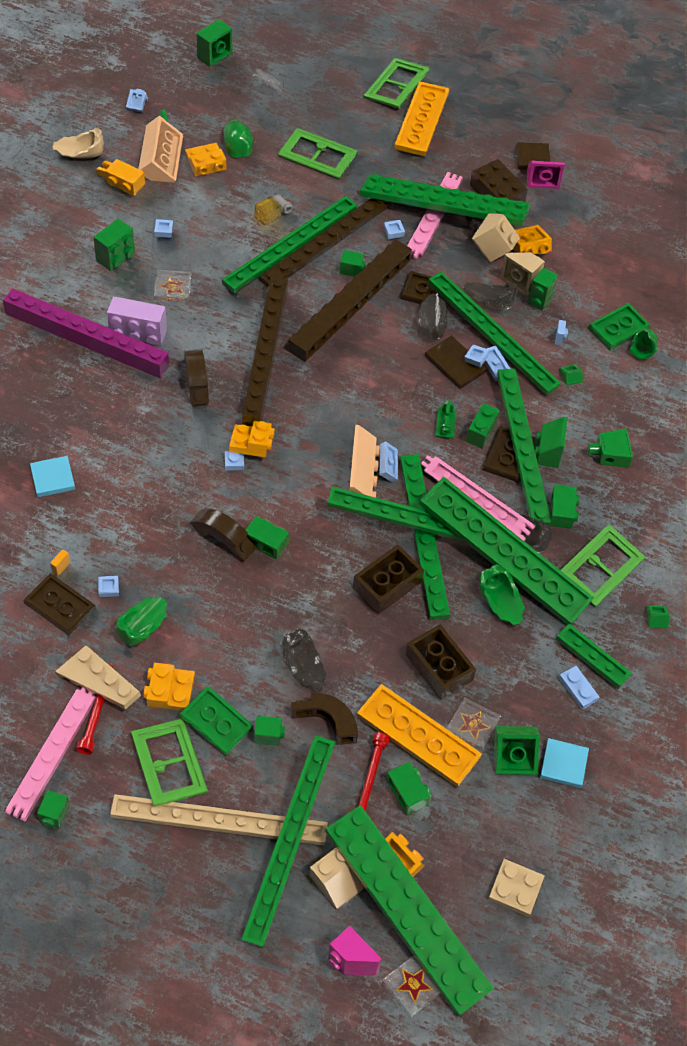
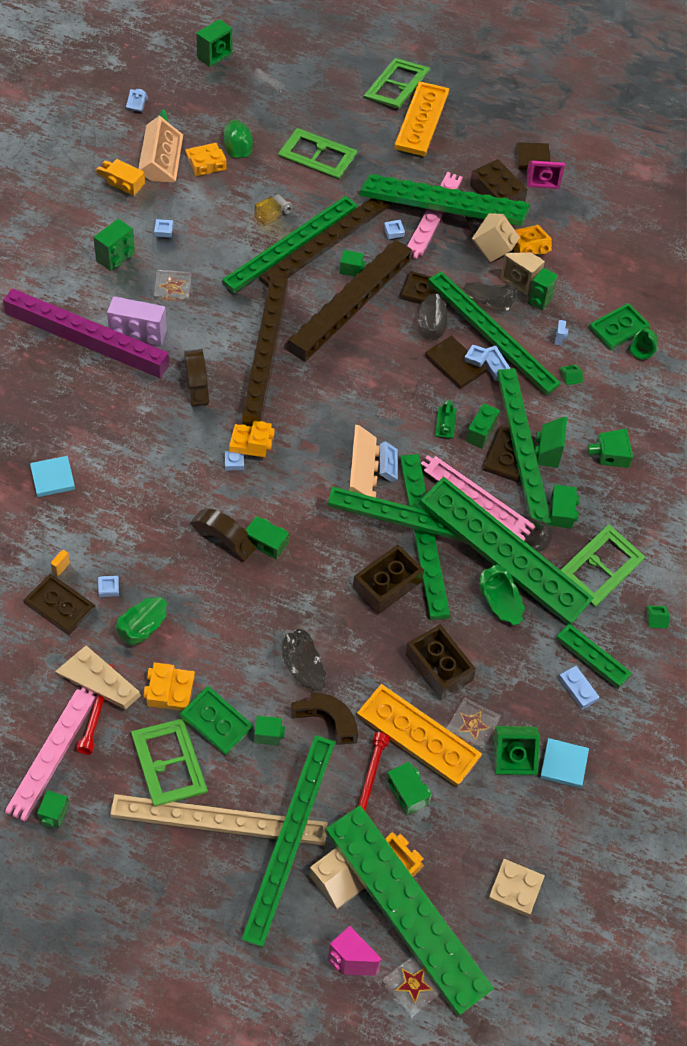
(81, 146): tan hair -> none

